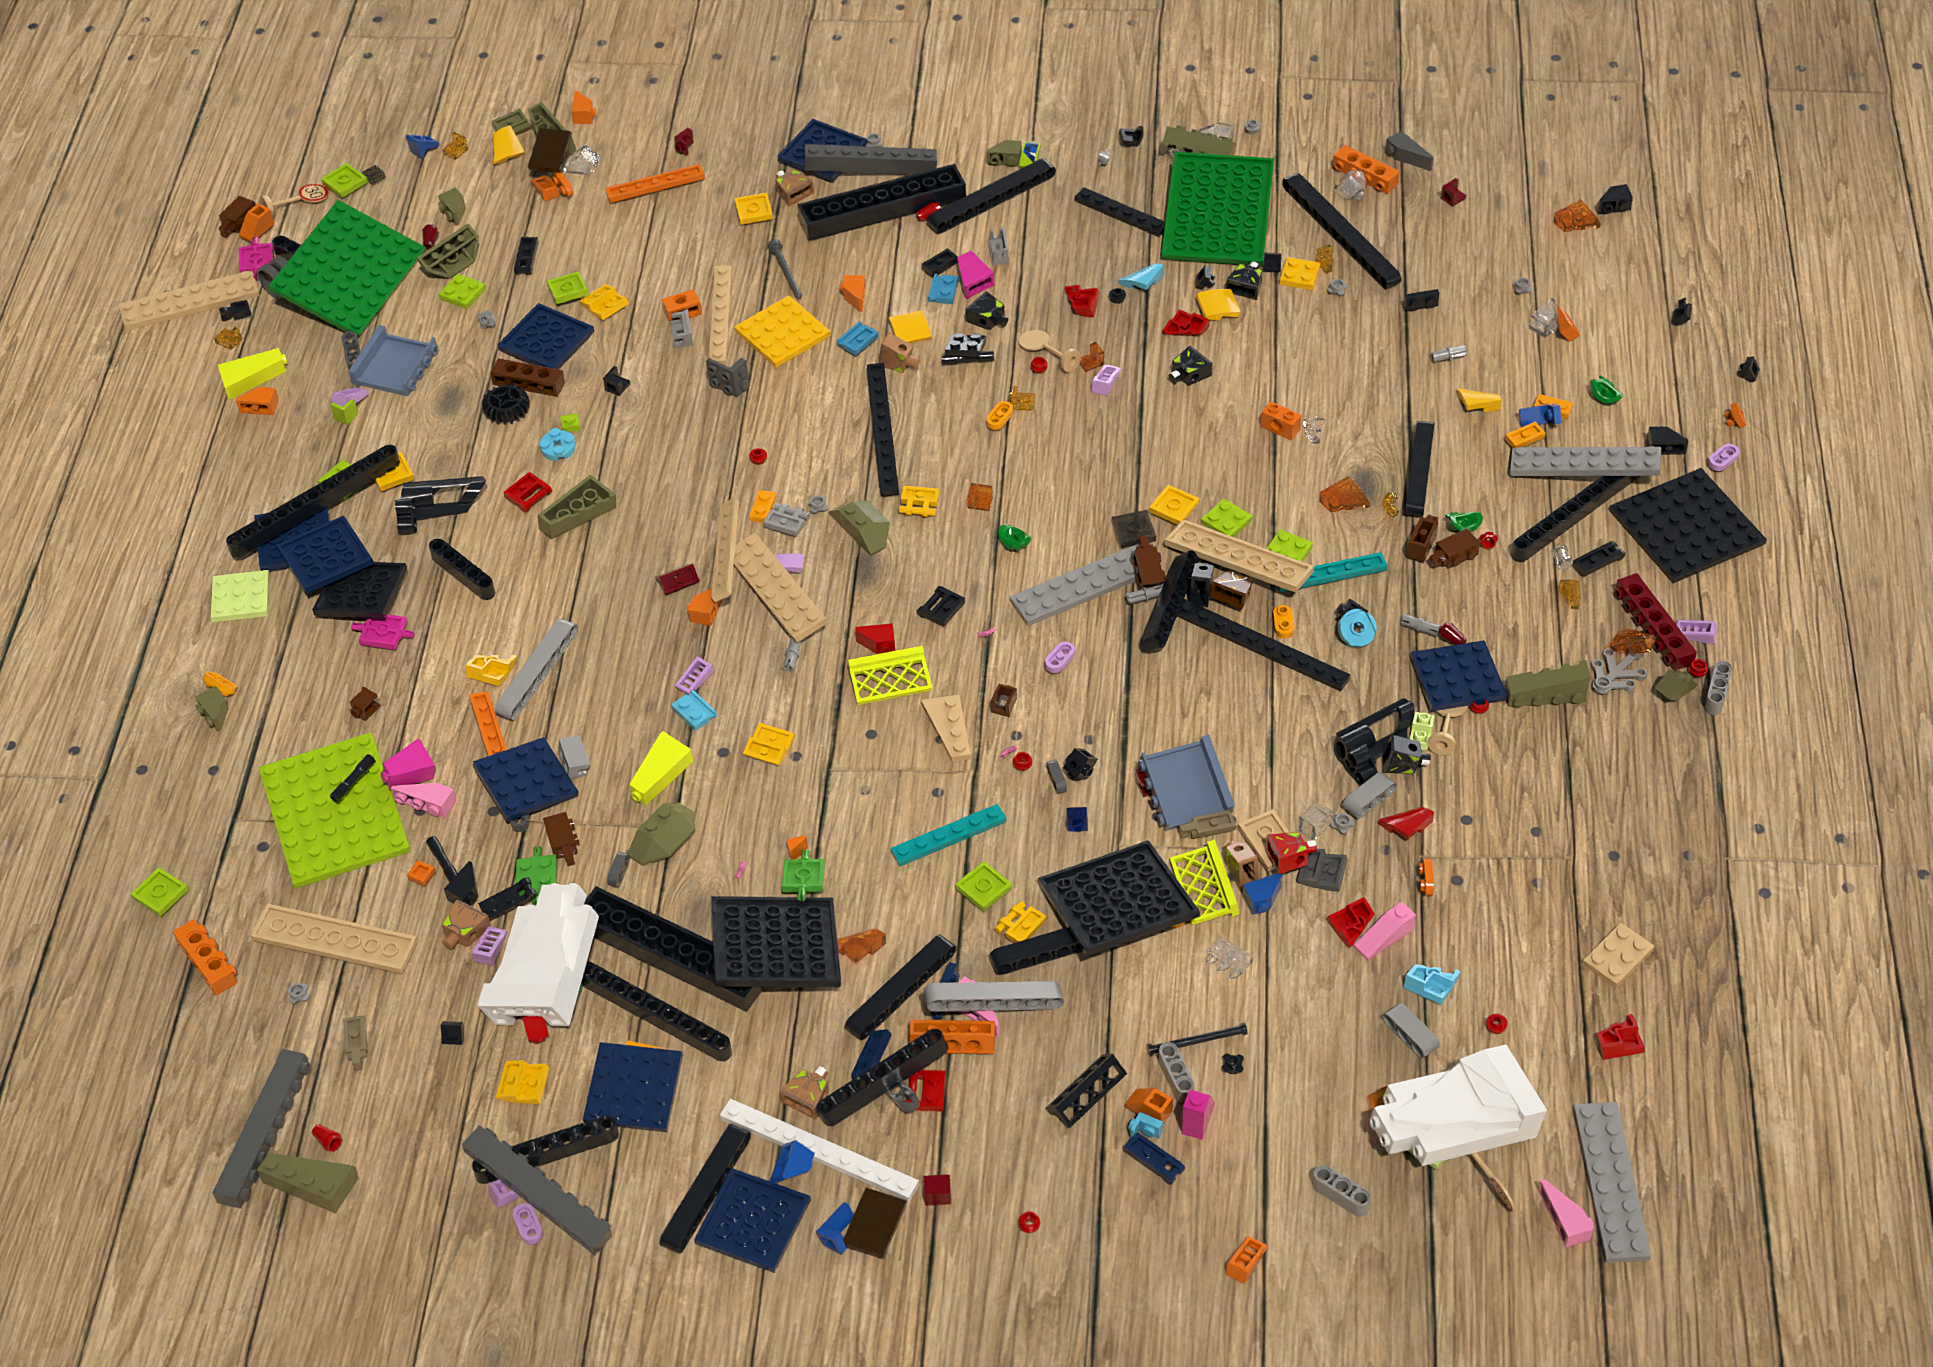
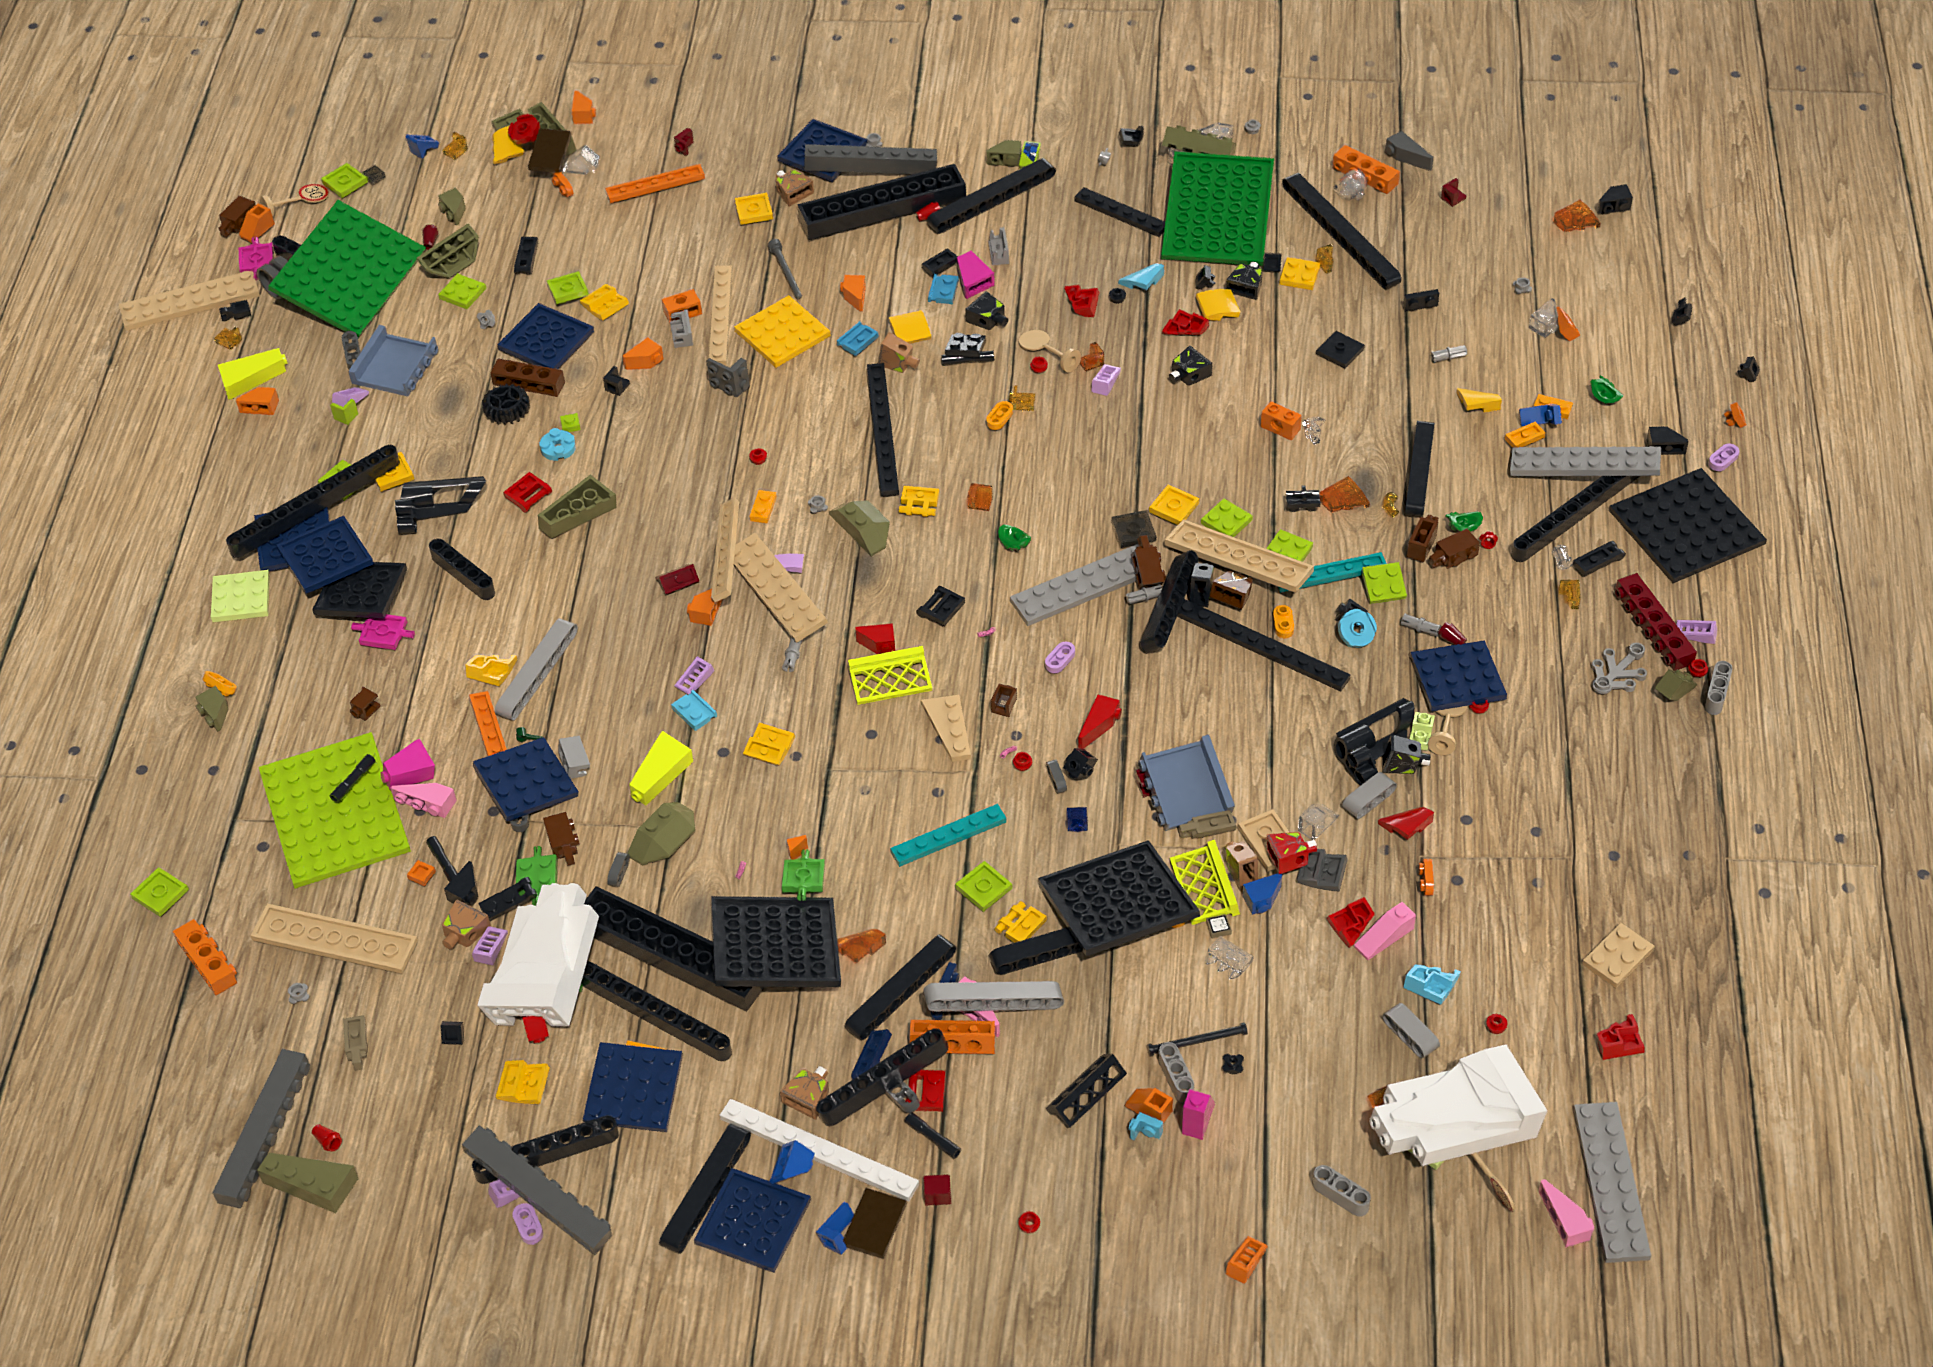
(517, 132): none -> red plate
(522, 736): none -> dark green hand
(545, 187): orange slope -> none
(643, 355): none -> orange slope
(780, 520): light grey plate -> none
(942, 1142): none -> black piece
(1099, 720): none -> red slope
(1154, 1158): dark blue plate -> none
(1218, 926): none -> tile
(1303, 499): none -> black hips
(1337, 287): light grey plate -> none
(1340, 349): none -> black plate
(1343, 823): light grey plate -> none
(1384, 583): none -> lime plate
(1549, 686): olive wedge -> none
(1634, 640): clear orange slope -> none

